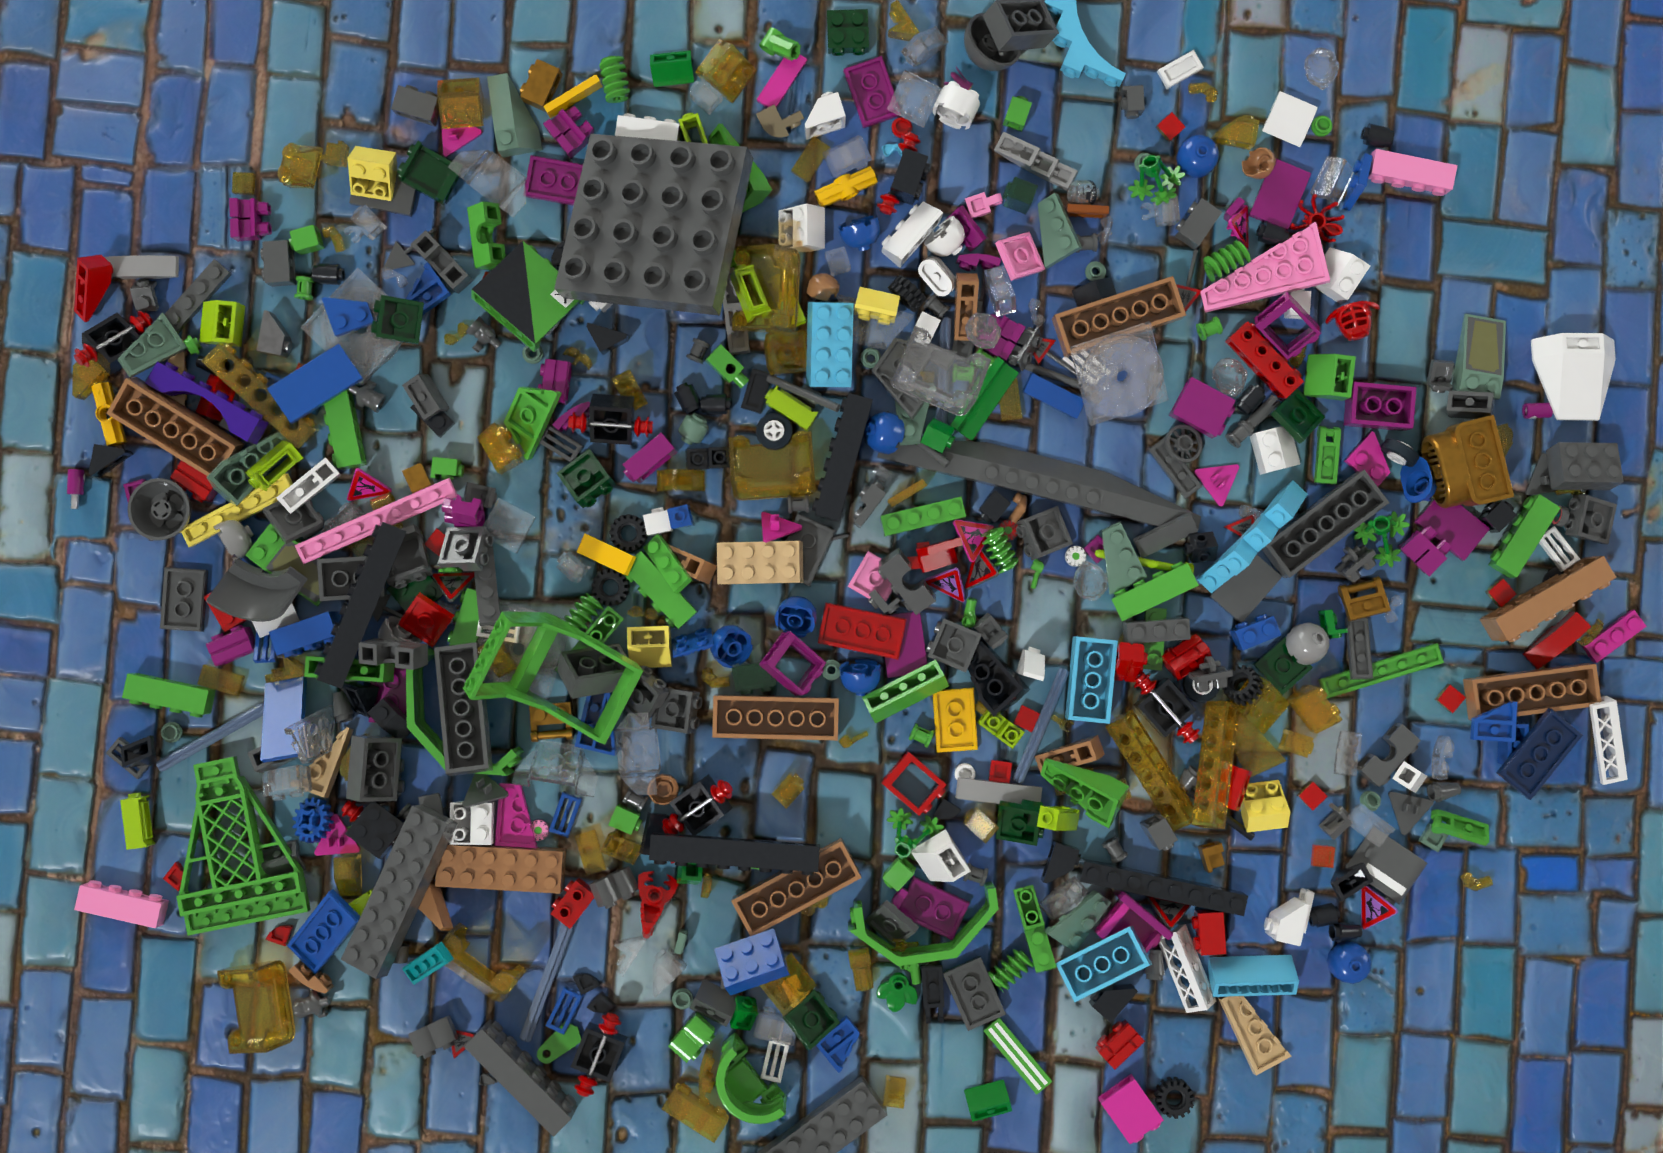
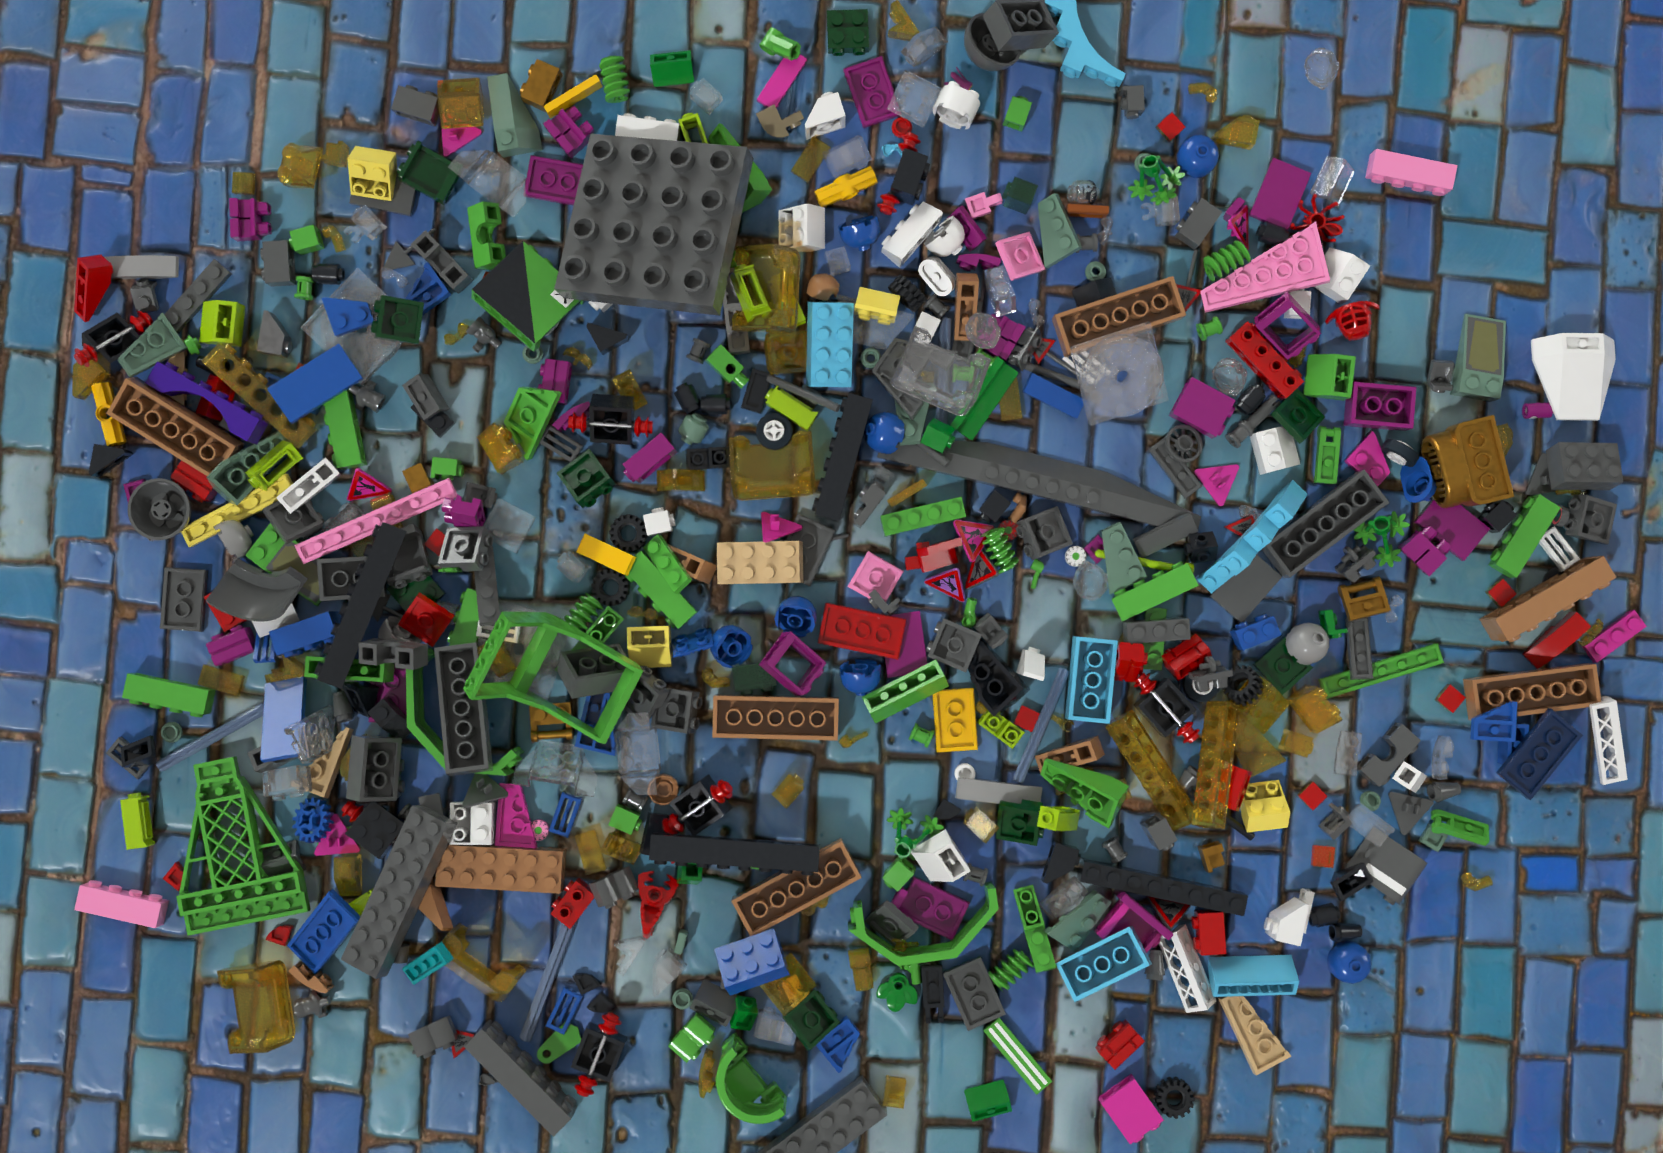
(75, 486): magenta piece -> none
(453, 583): piece -> none
(557, 254): black tile -> none
(680, 517): blue bracket -> none
(695, 1112): clear yellow brick -> none
(706, 885): clear yellow tile -> none
(726, 70): clear yellow slope -> none
(770, 1077): white tile -> none
(798, 503): dark grey bush -> none
(834, 676): sand green plate -> none
(900, 766): red window -> none
(915, 596): dark grey arch -> none
(1000, 771): red plate -> none
(1036, 162): light grey slope -> none
(1112, 1000): black slope -> none
(1180, 69): white tile -> none
(1259, 163): medium nougat hair -> none
(1289, 119): white slope -> none
(1321, 126): bright green plate -> none
(1358, 182): blue wing -> none
(1374, 908): piece -> none
(1377, 136): black brick -> none
(1470, 404): dark grey brick -> none

